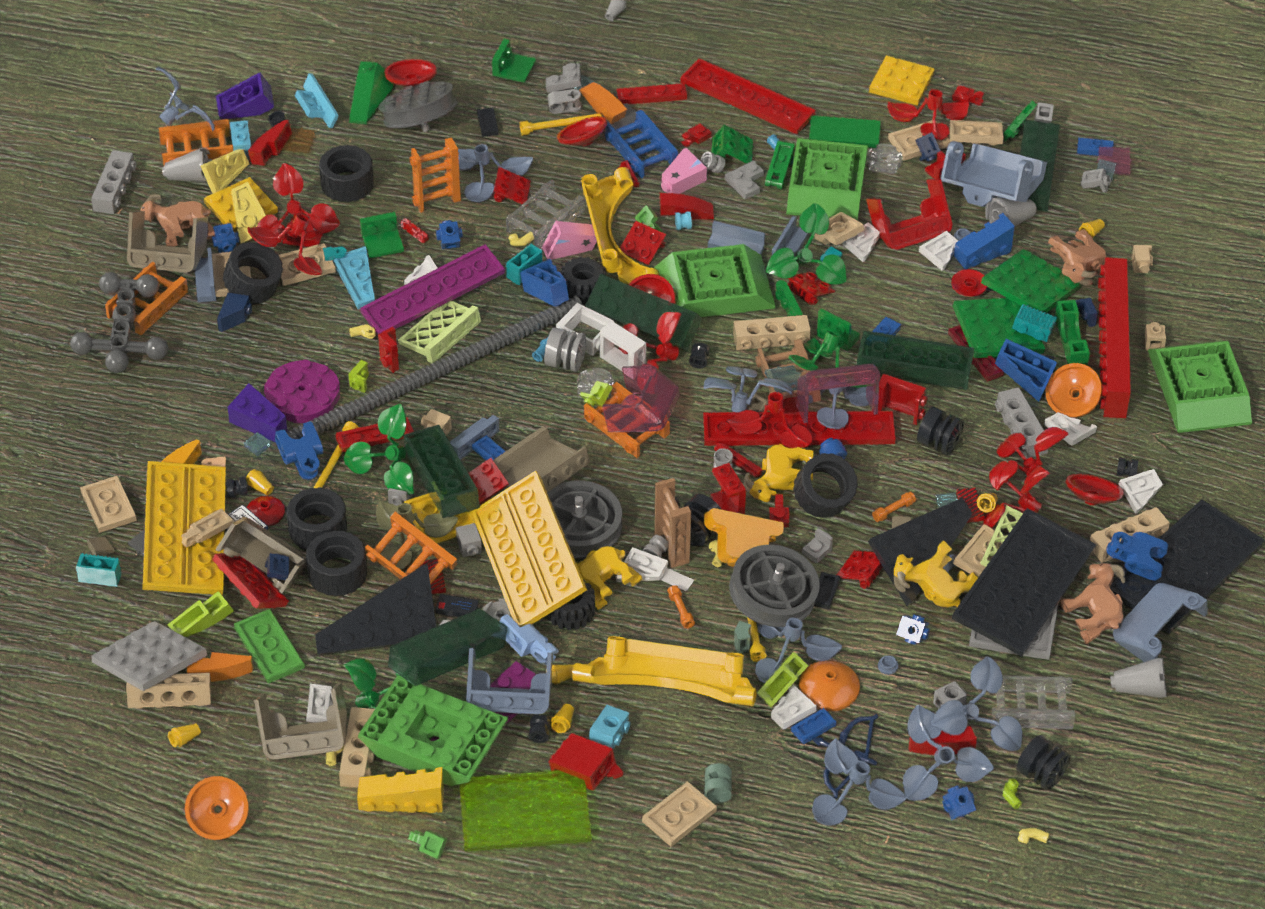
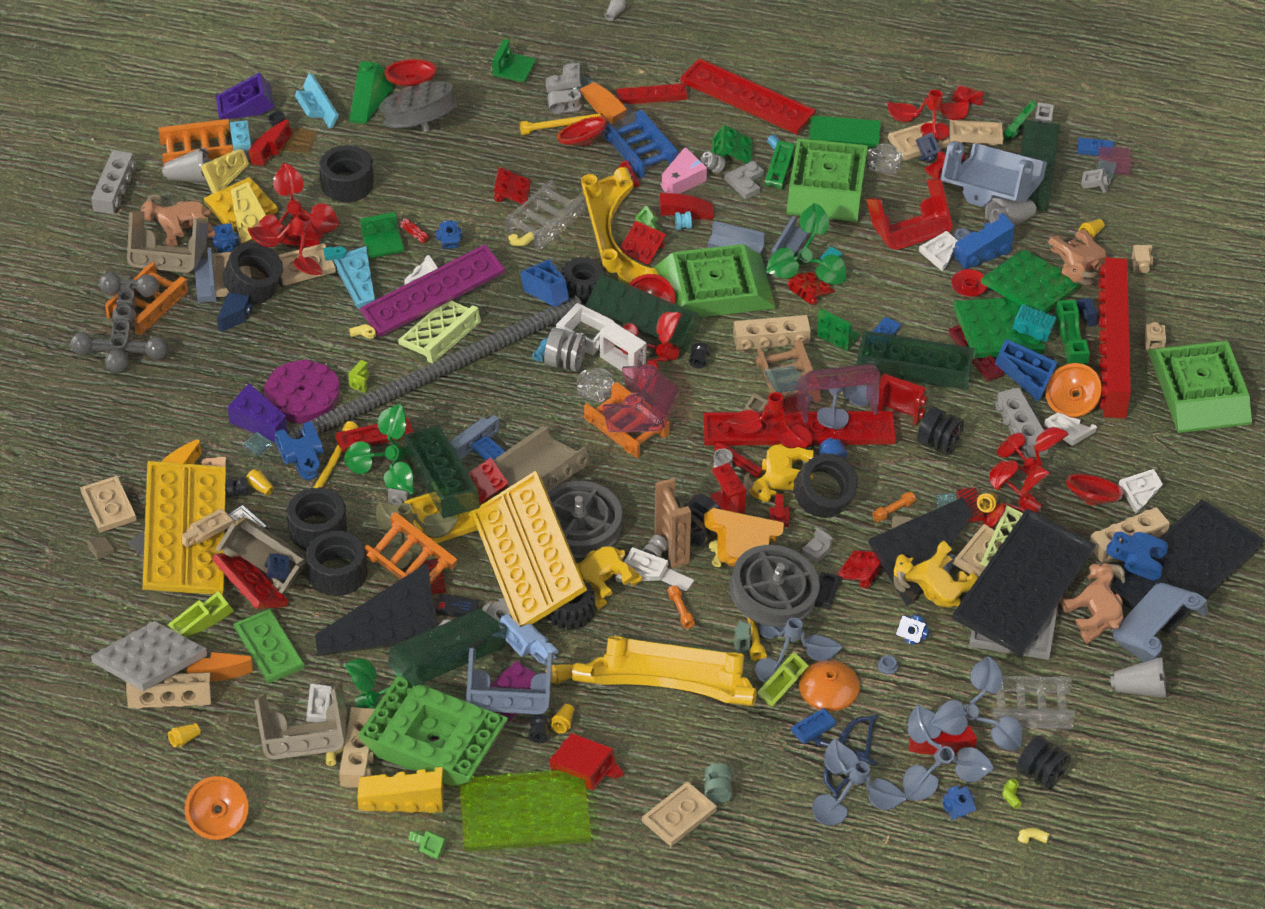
(98, 570): teal brick -> none
(171, 113): sand blue plant -> none
(267, 509): red dish -> none
(389, 349): red bracket -> none
(437, 418): tan brick -> none
(452, 177): orange fence -> none
(468, 540): light grey brick -> none
(480, 154): sand blue plant -> none
(487, 122): black tile -> none
(524, 259): teal brick -> none
(569, 239): bright pink slope -> none
(598, 394): lime bracket -> none
(610, 727): medium azure brick -> none
(696, 134): red plate -> none
(741, 400): sand blue plant -> none
(787, 299): green plate -> none
(792, 708): white wing -> none
(826, 349): green plant -> none
(840, 229): tan plate -> none
(863, 243): white wing -> none
(901, 80): yellow plate -> none
(949, 692): light grey brick -> none
(1132, 466): black wheel -> none

